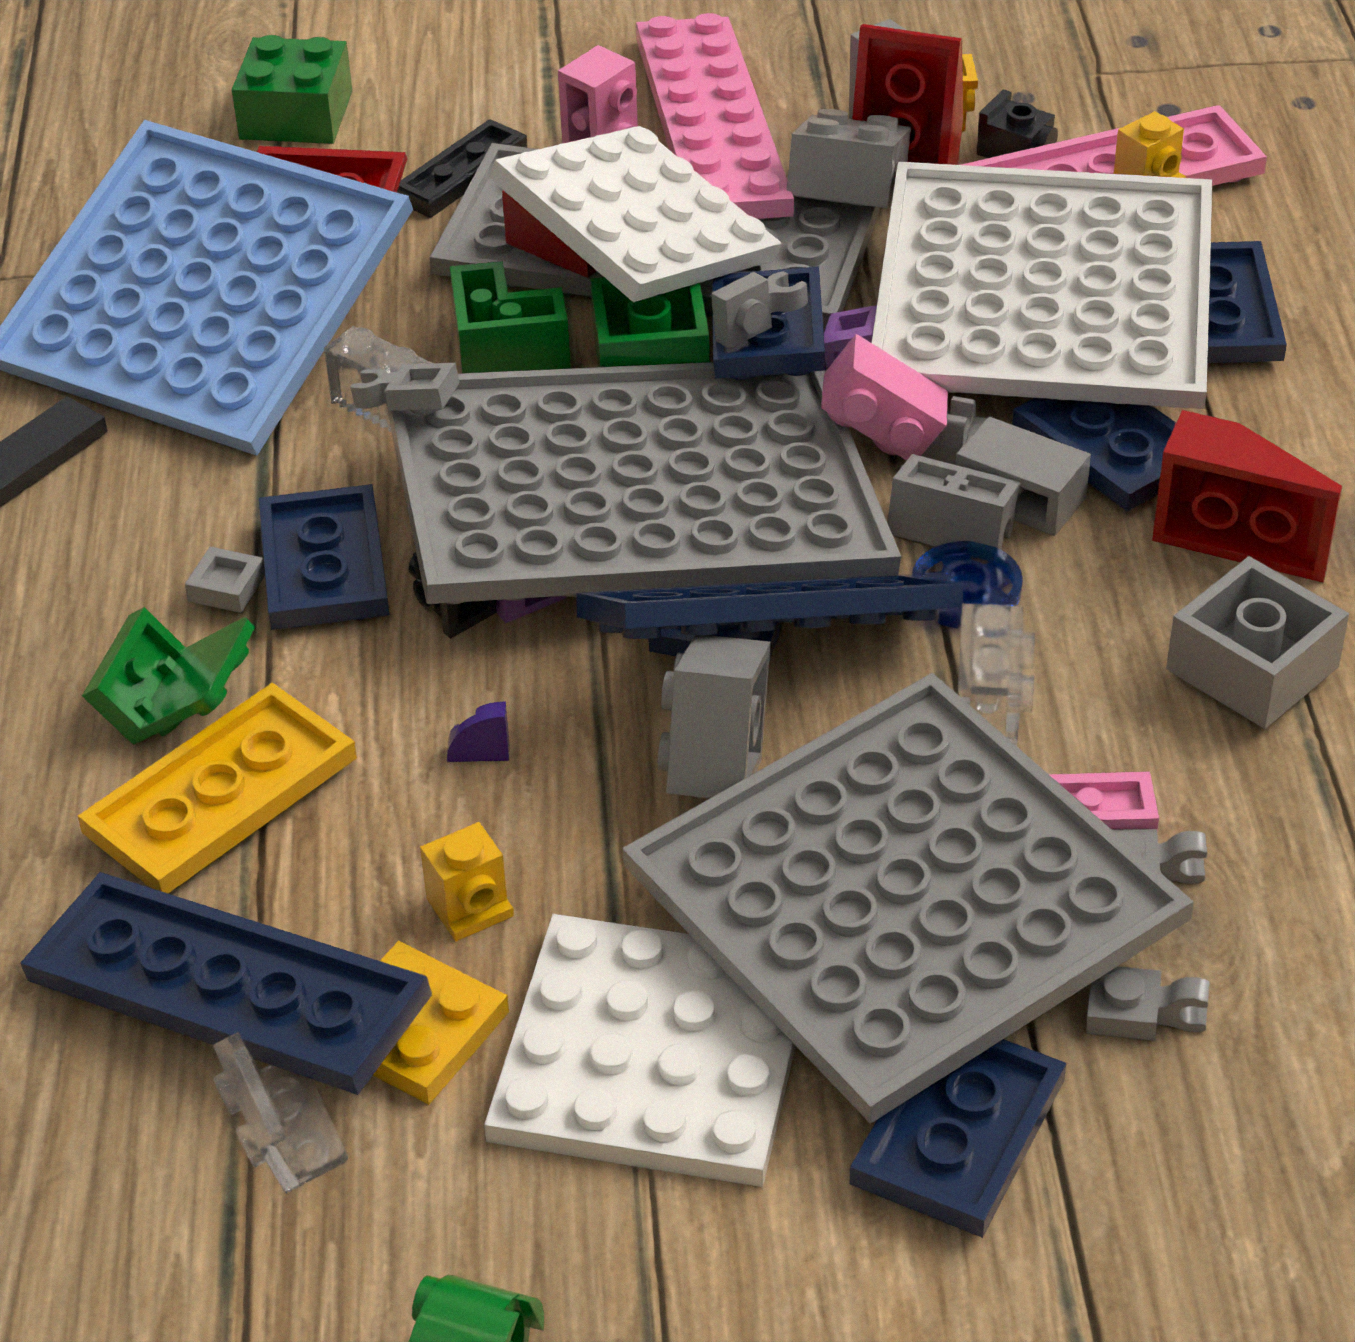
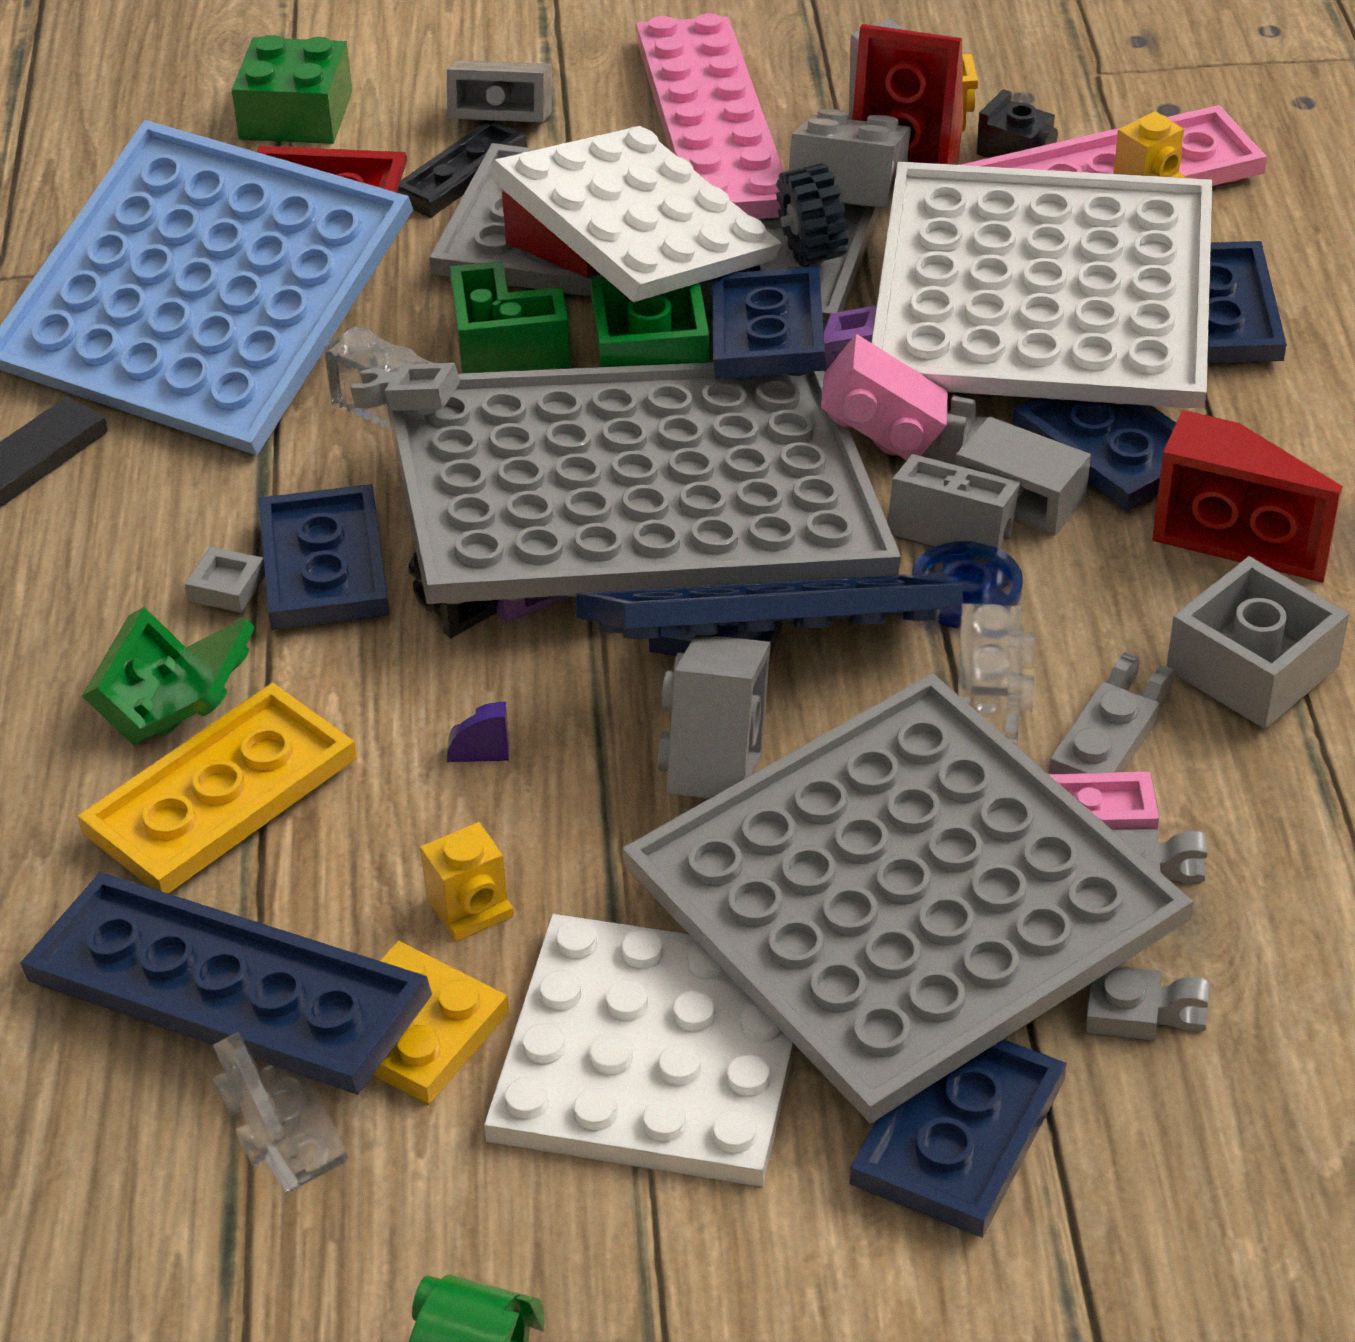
(499, 91): none -> light grey brick
(597, 95): bright pink brick -> none
(747, 304): light grey plate -> none
(812, 214): none -> black wheel
(1113, 722): none -> light grey hinge

